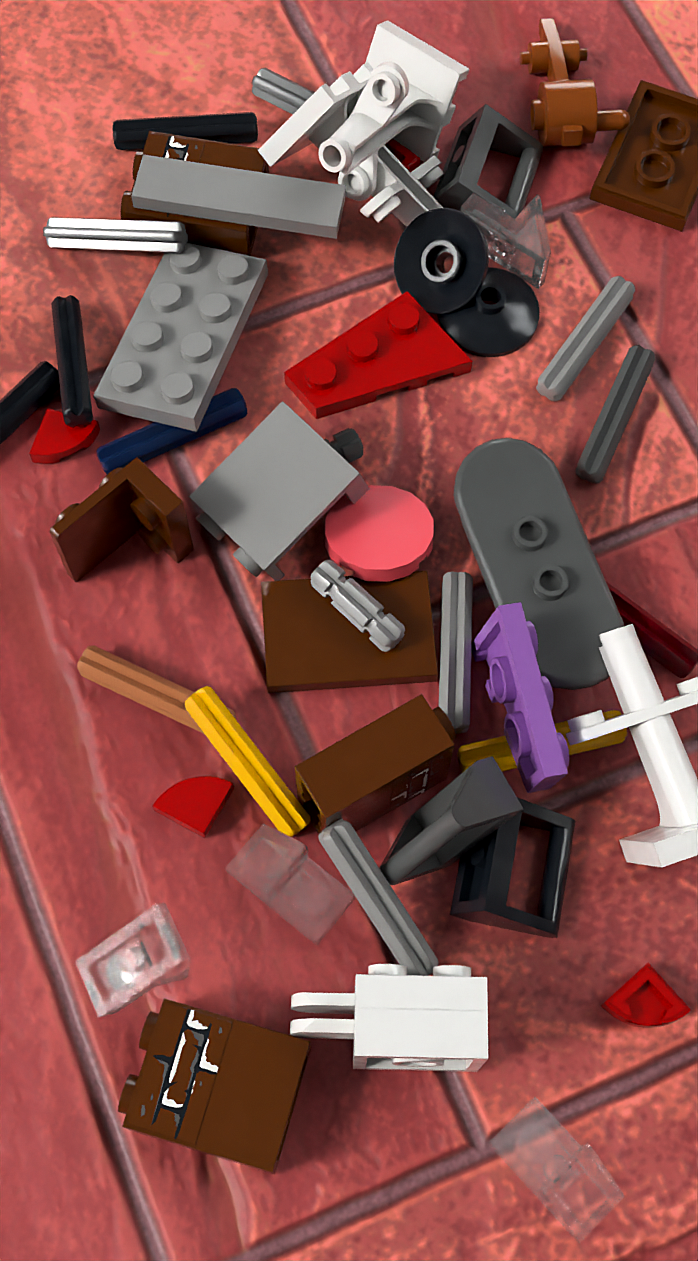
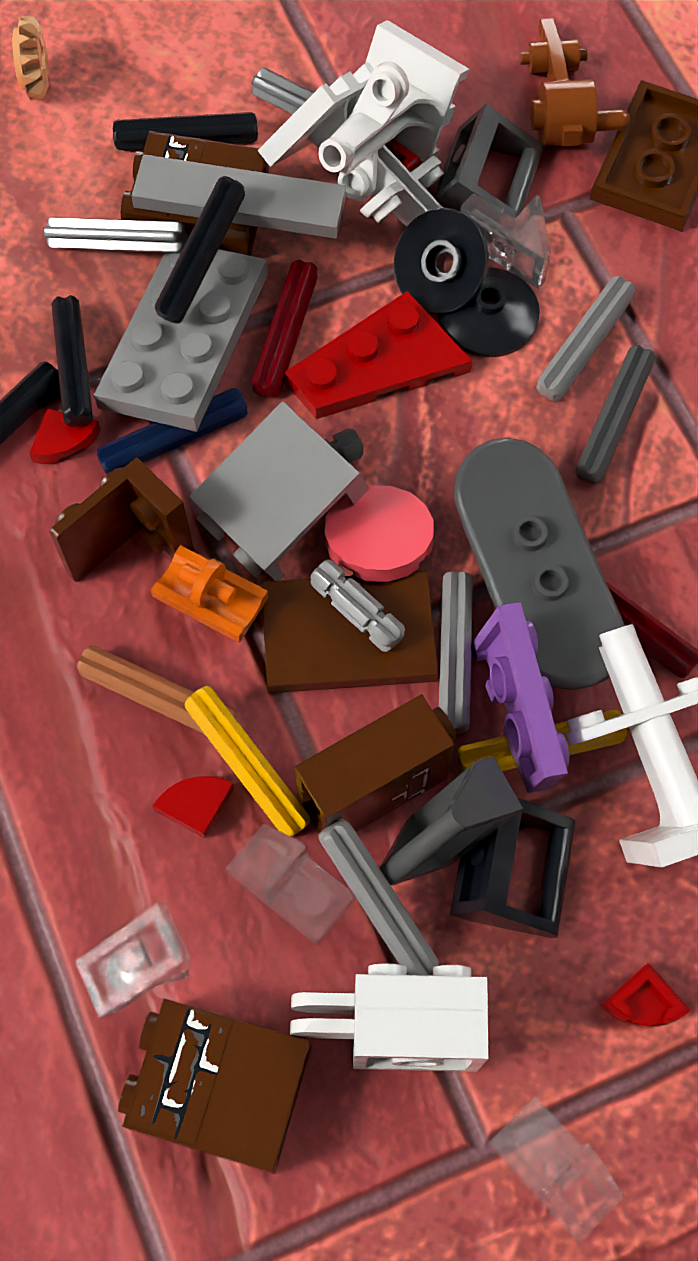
(30, 57): none -> light nougat gear
(200, 250): none -> black axle
(210, 593): none -> orange hips
(285, 329): none -> dark red axle

